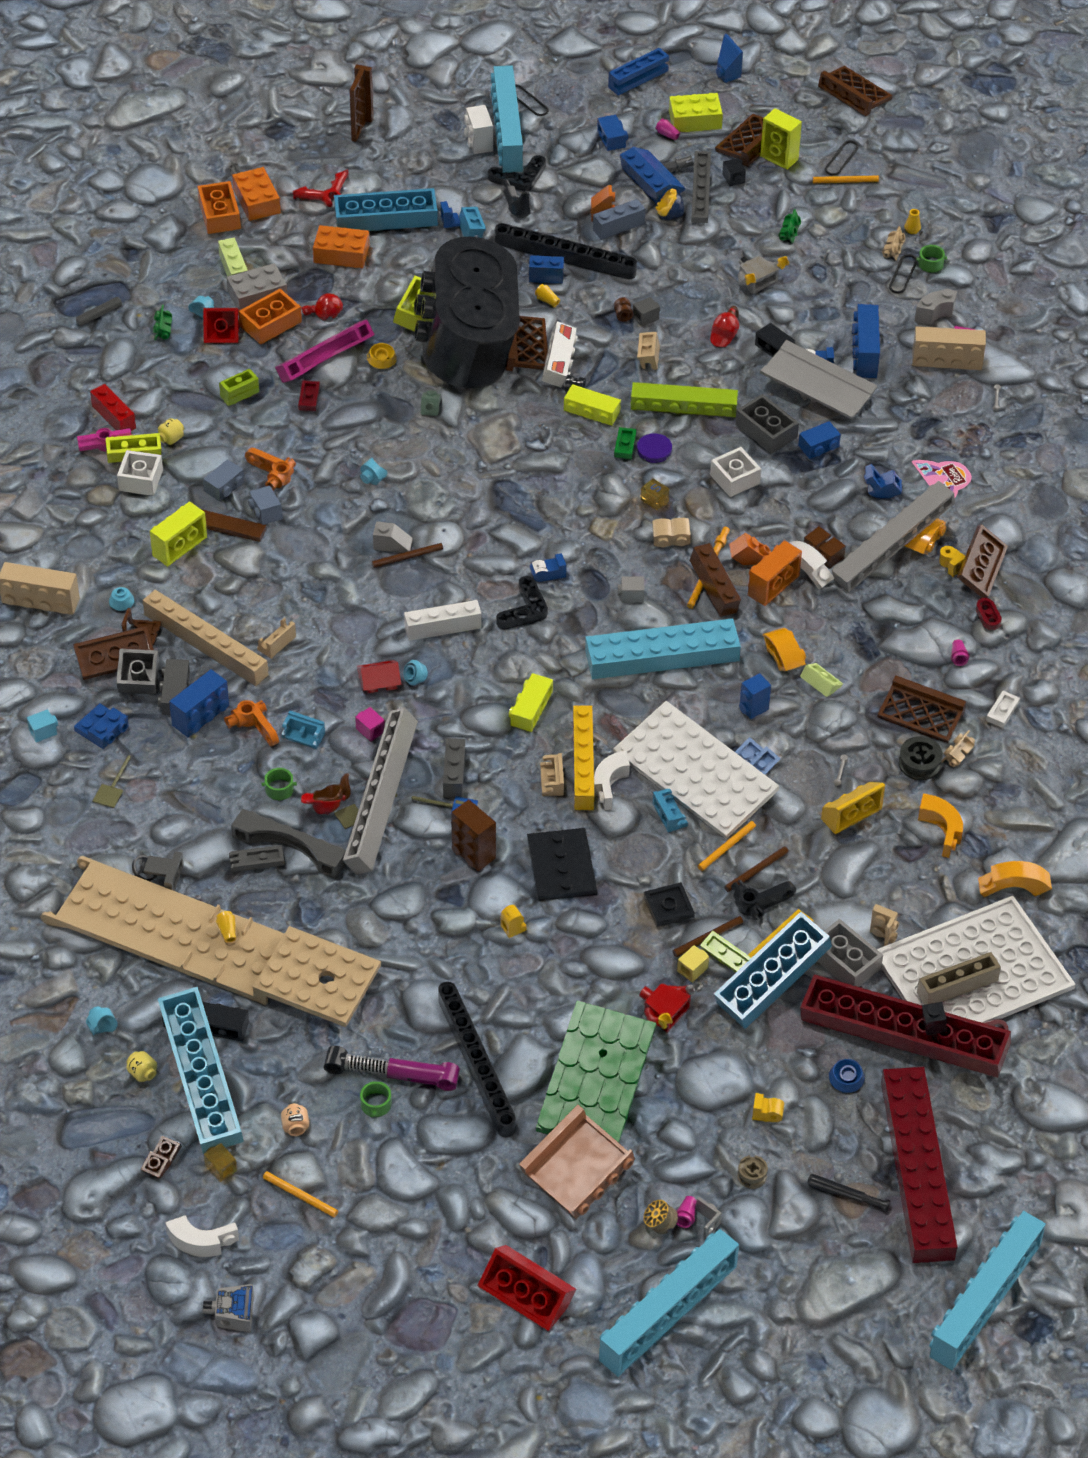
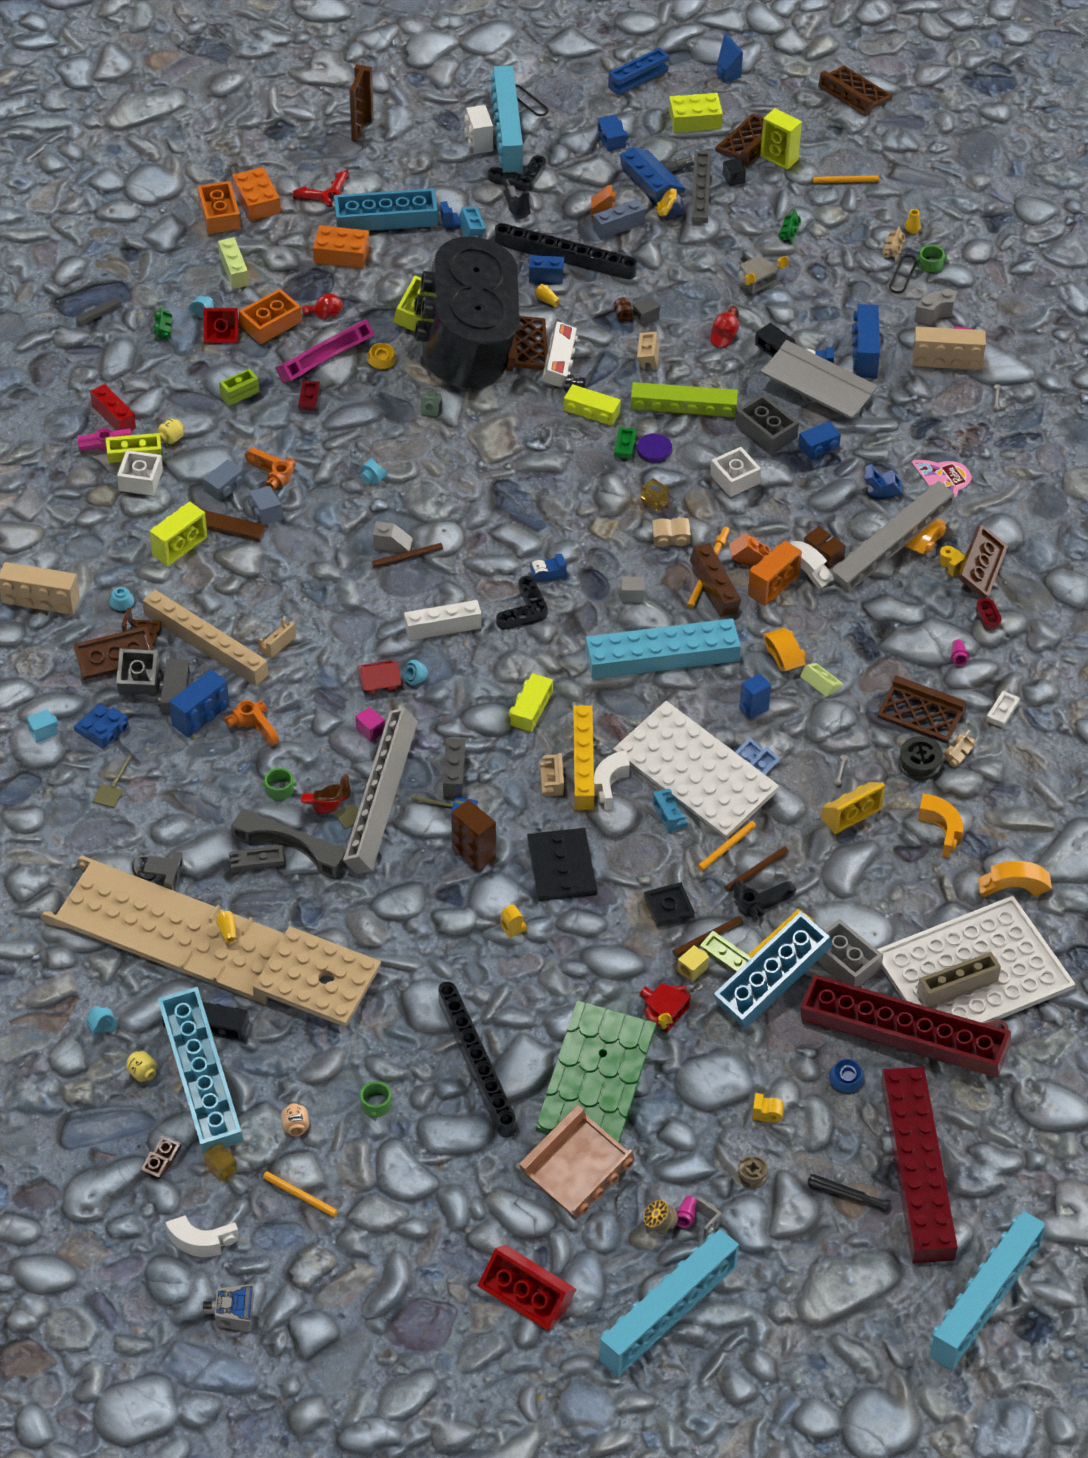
(254, 284): light grey brick -> none
(303, 729): dark azure hinge -> none
(442, 1075): piece -> none
(665, 128): dark pink cone -> none
(849, 141): black piece -> none
(884, 924): tan bracket -> none
(934, 1018): black brick -> none

